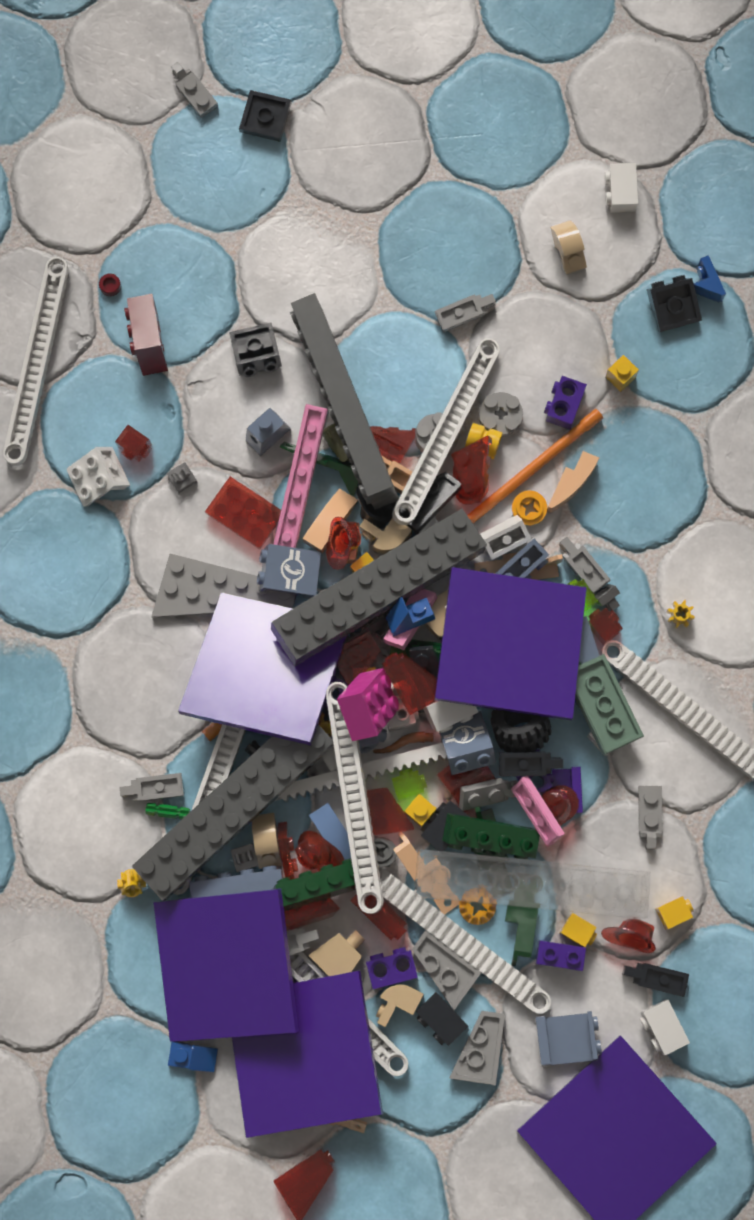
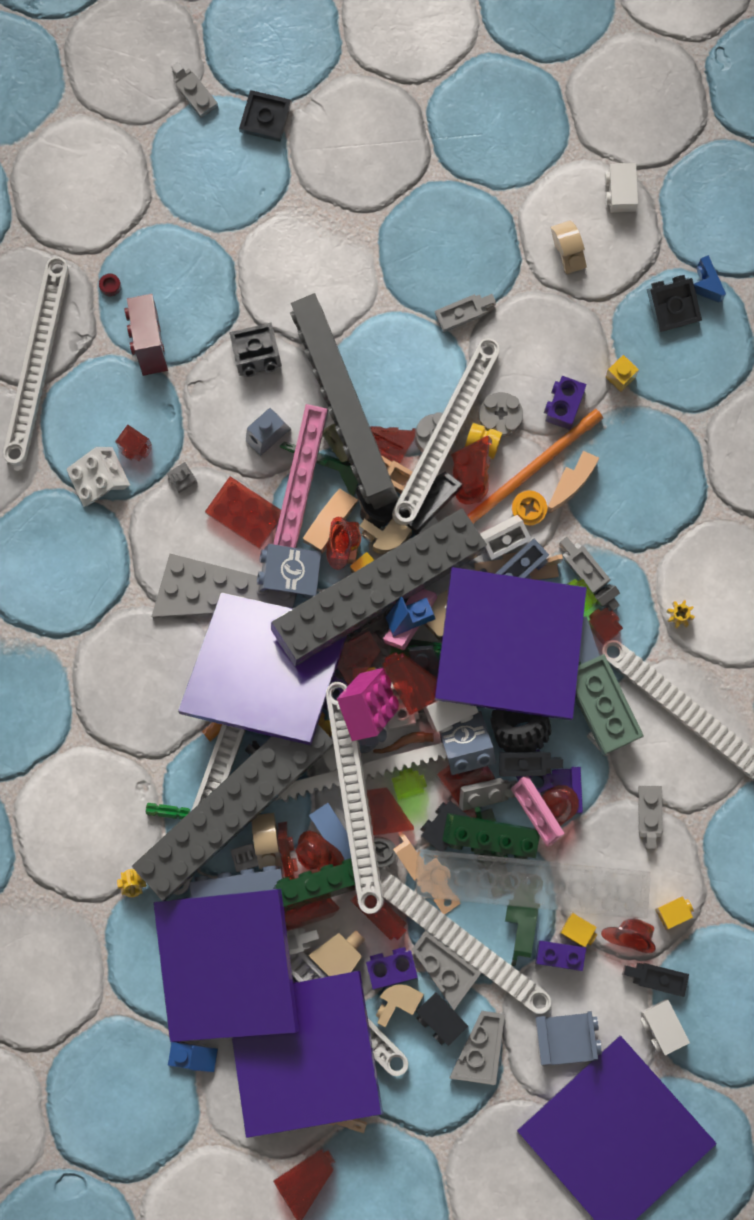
(154, 787): light grey hinge -> none
(420, 810): yellow brick -> none
(480, 917): light orange gear -> none

